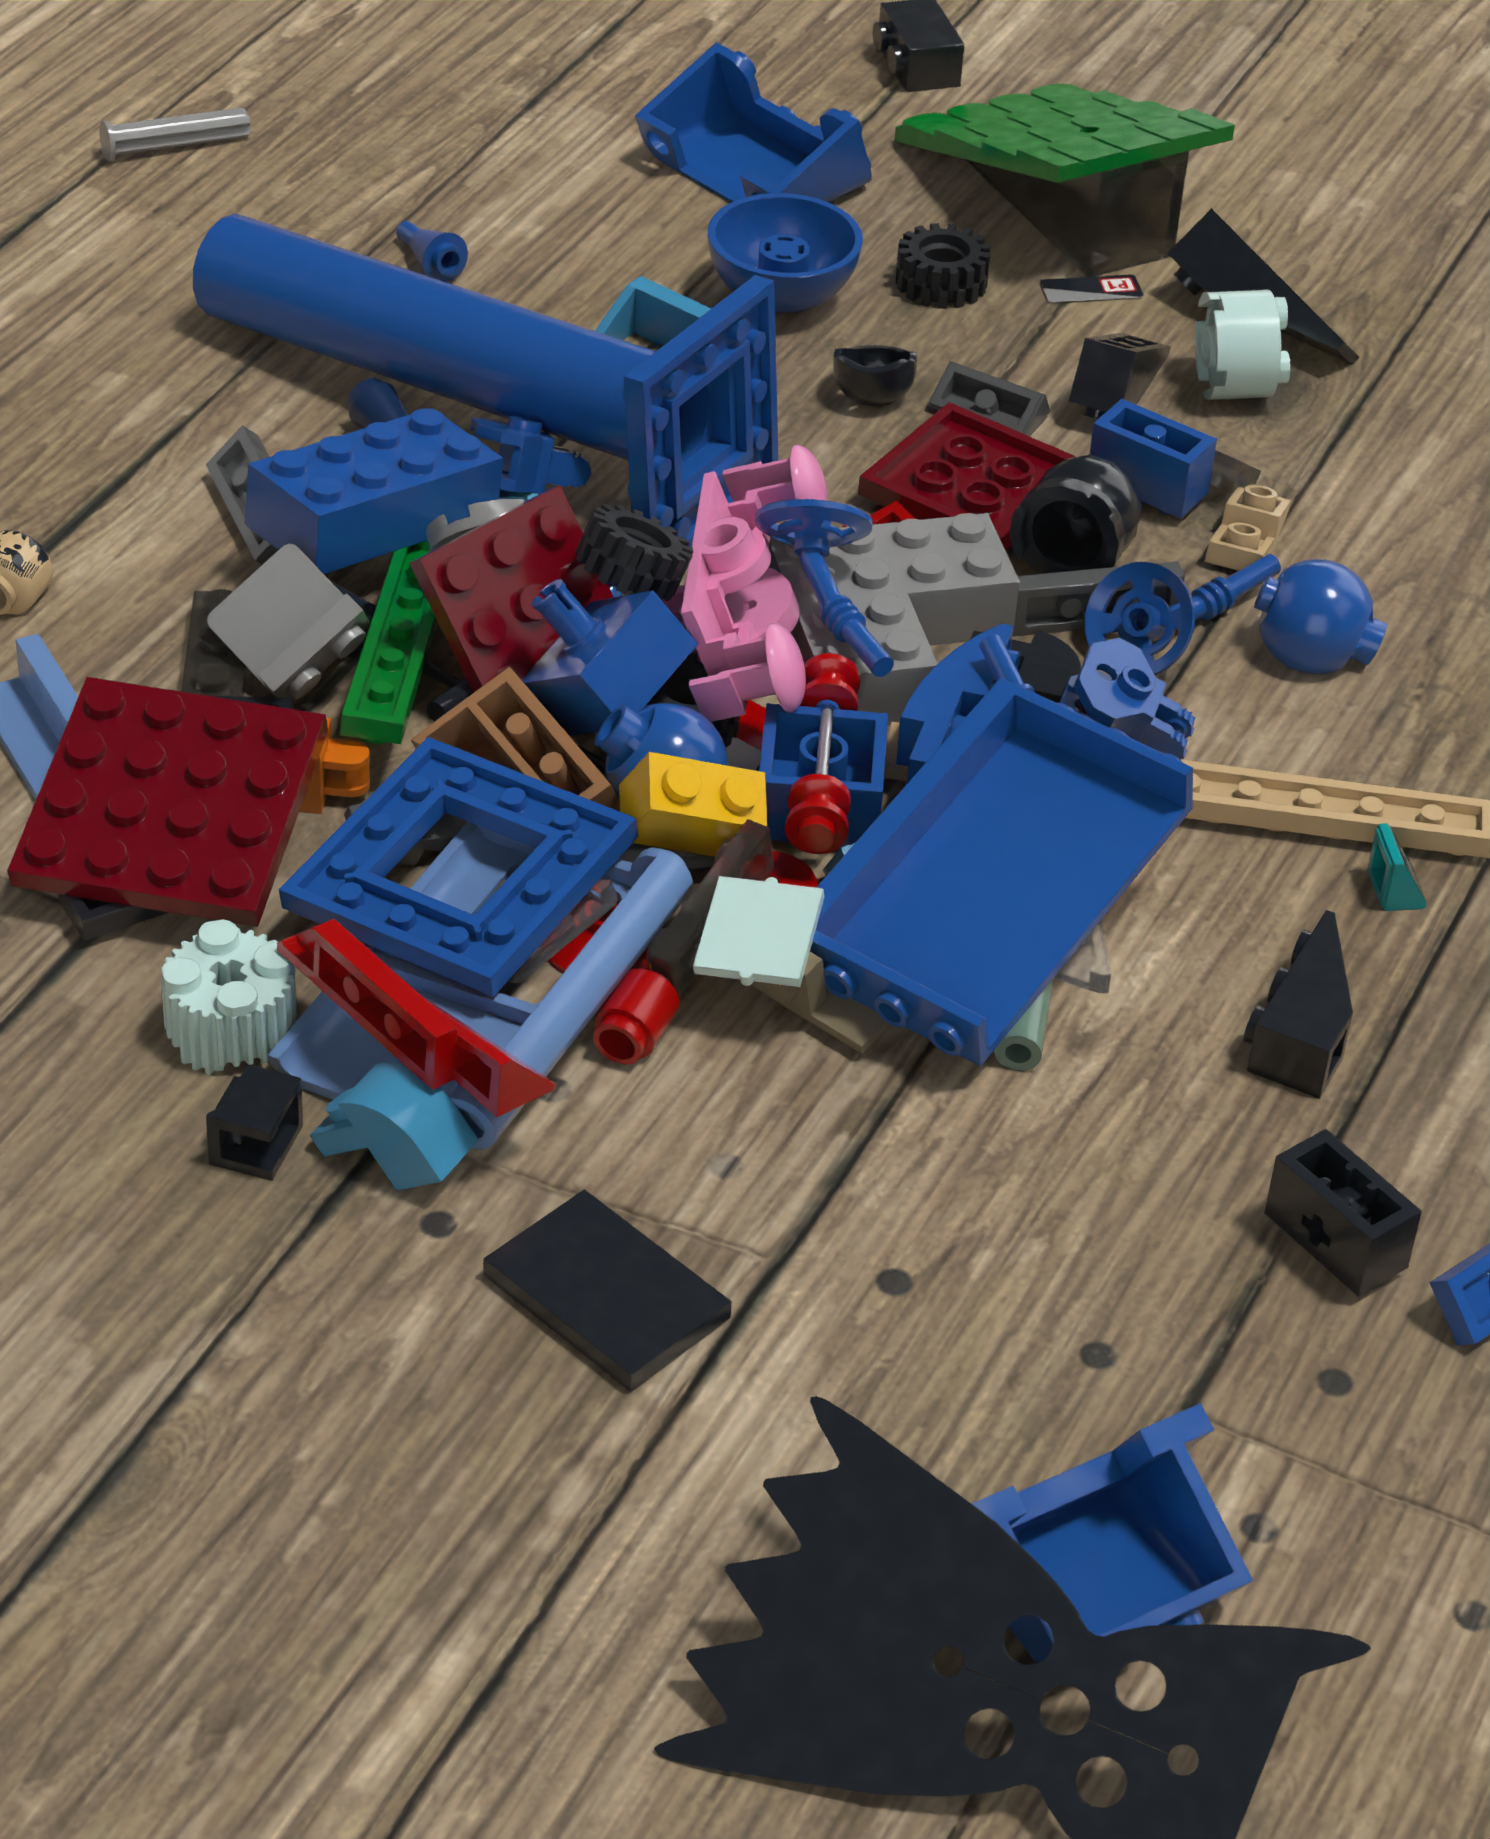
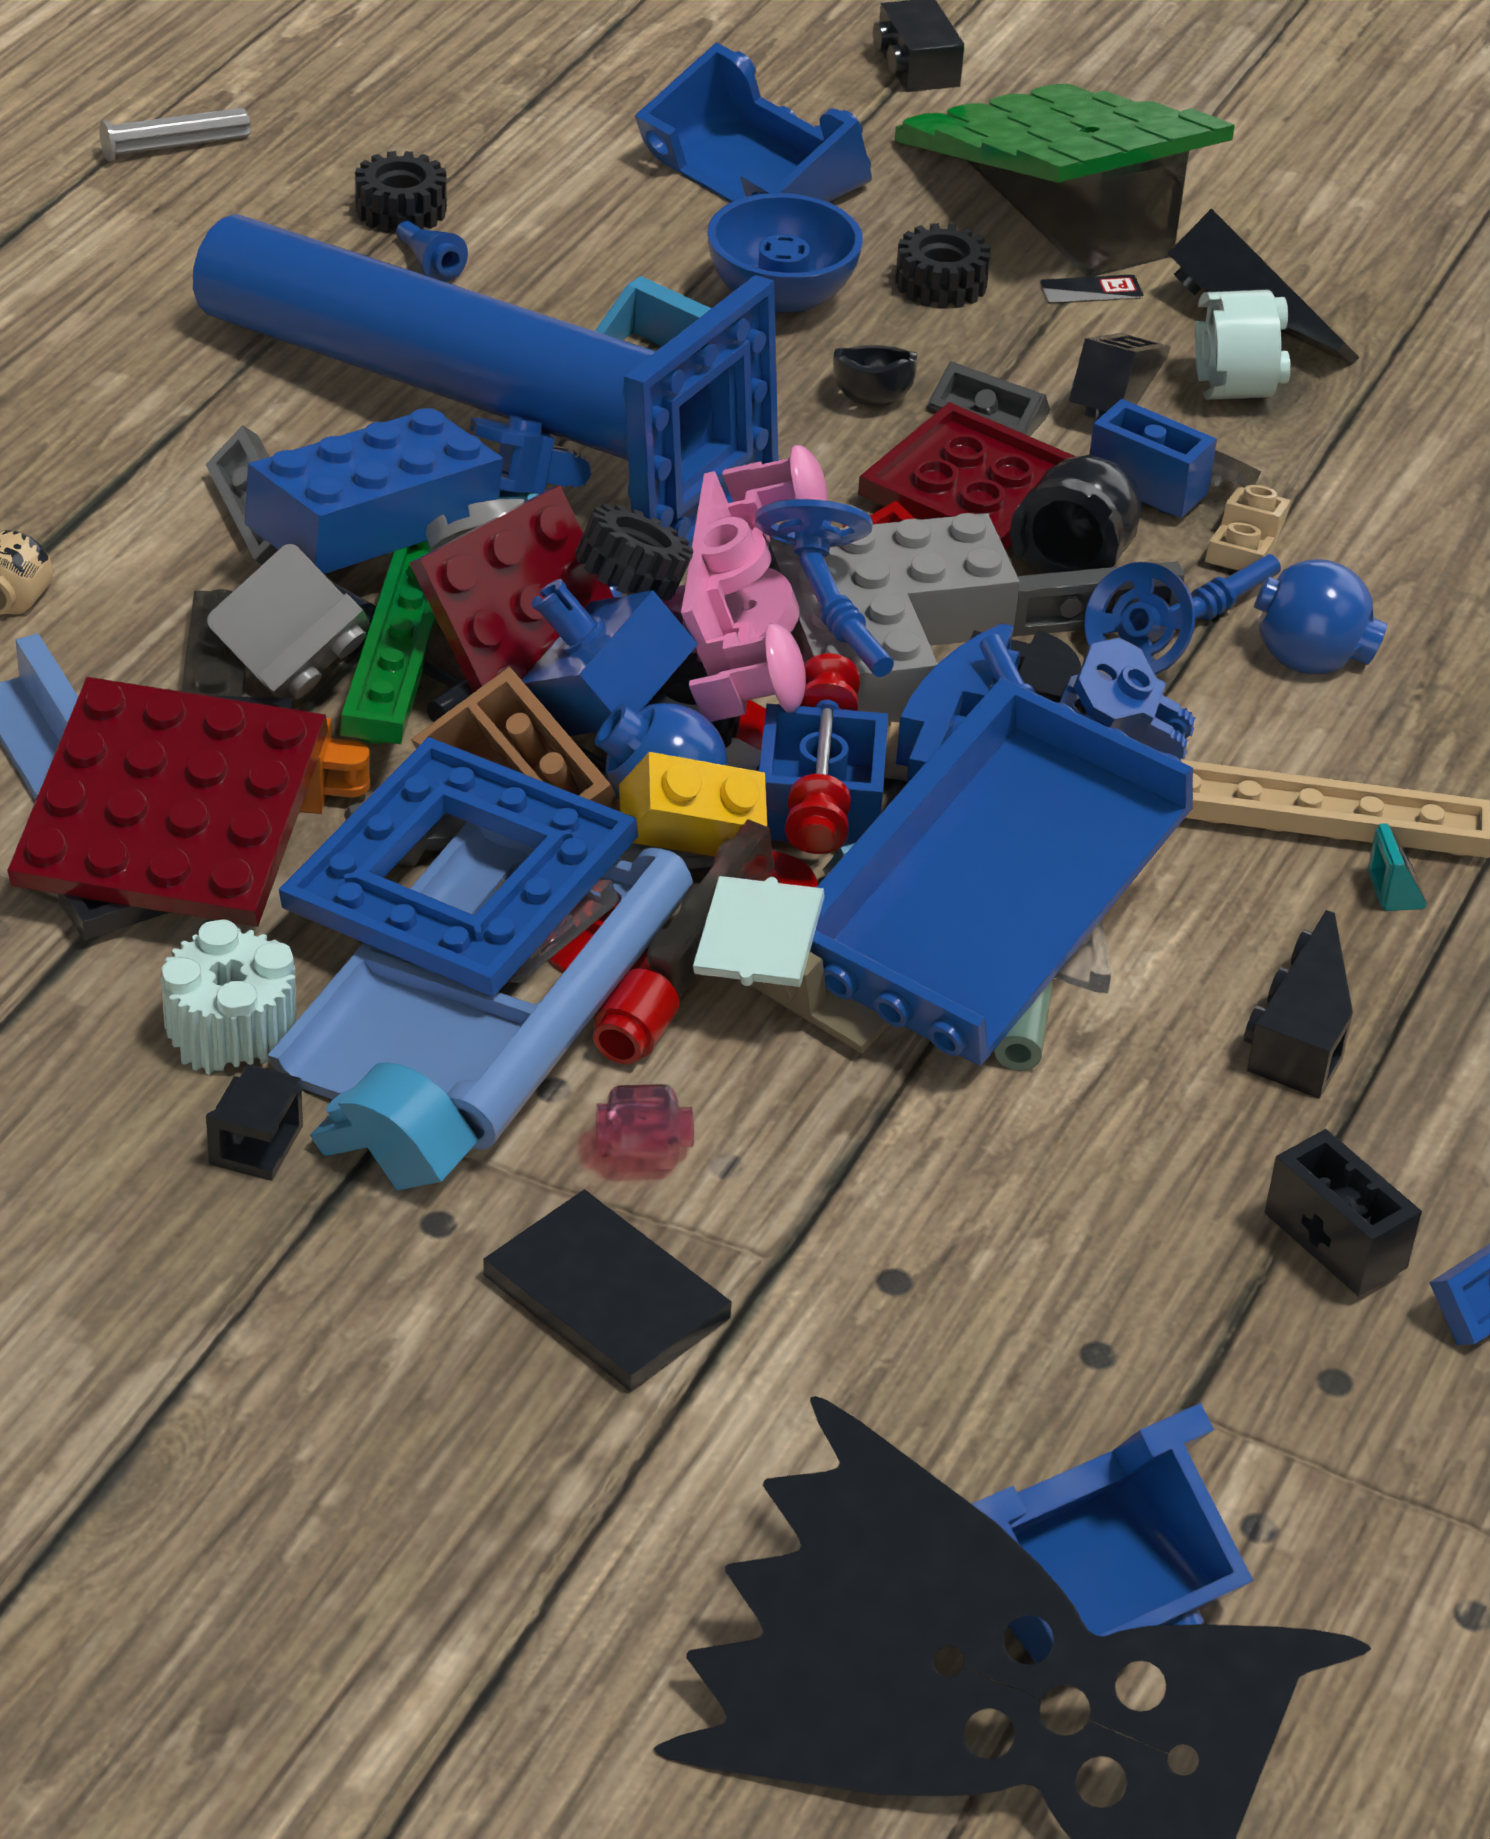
(374, 402): dark blue cone -> none
(400, 191): none -> black tyre
(409, 1025): red wedge -> none
(643, 1128): none -> clear pink head

